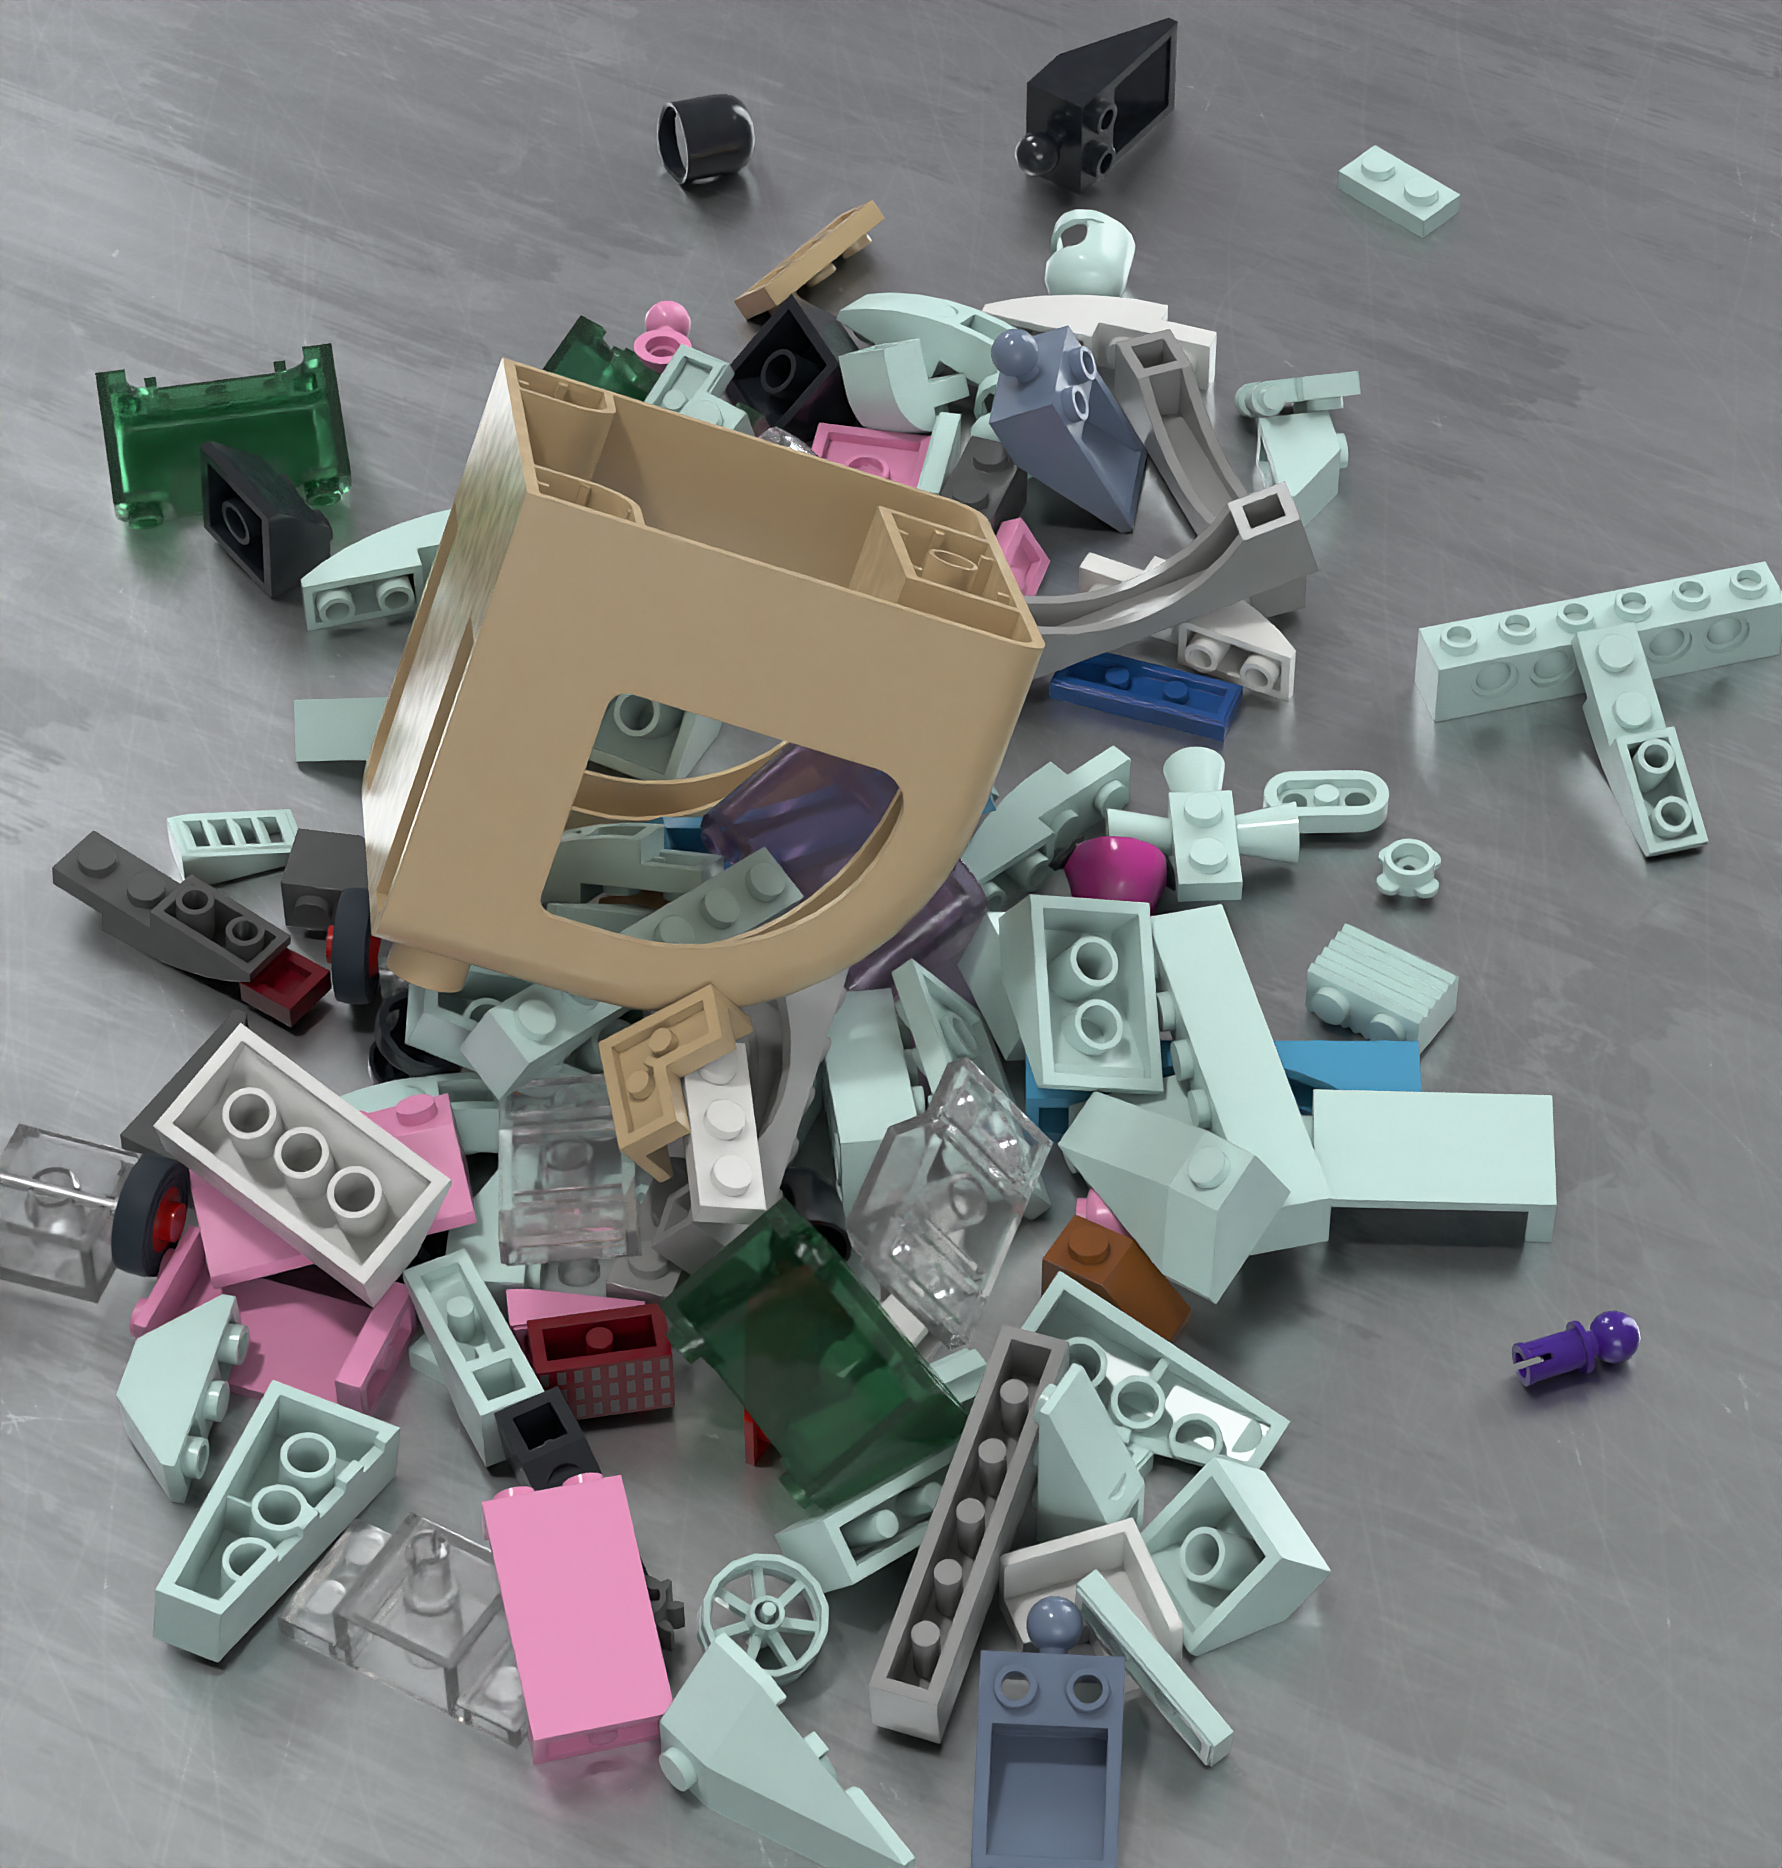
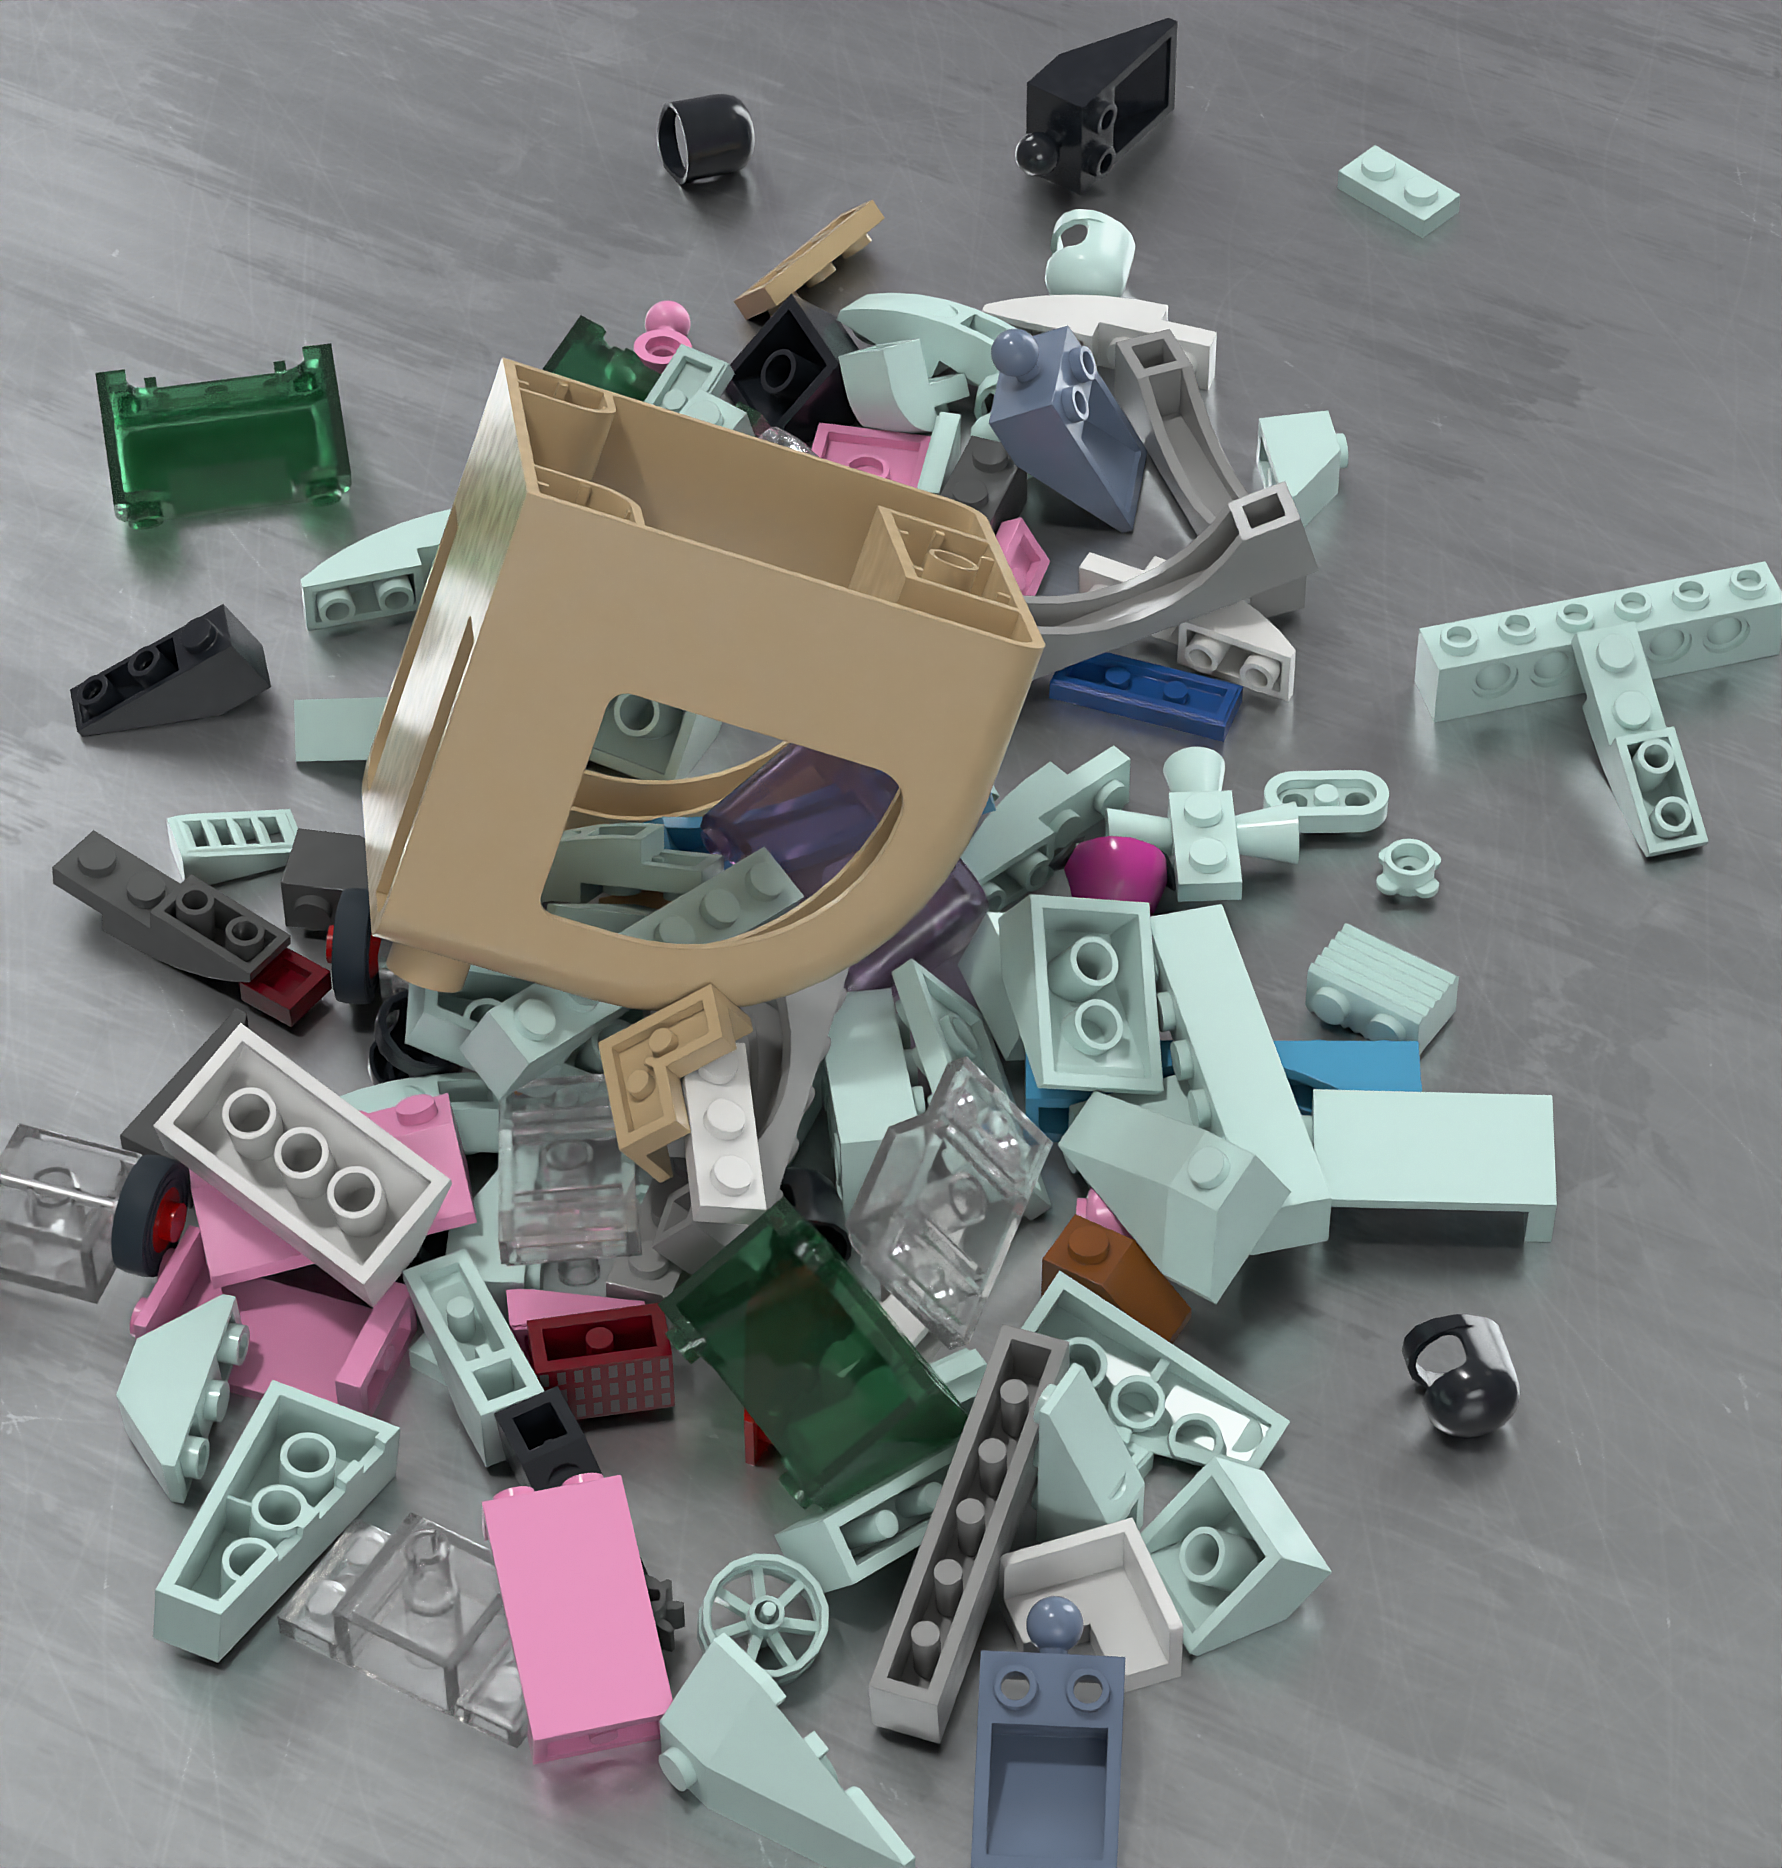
(179, 678): none -> black slope
(261, 518): black slope -> none
(1153, 1669): light aqua tile -> none
(1305, 393): light aqua plate -> none
(1475, 1395): none -> black helmet
(1611, 1338): dark purple pin -> none

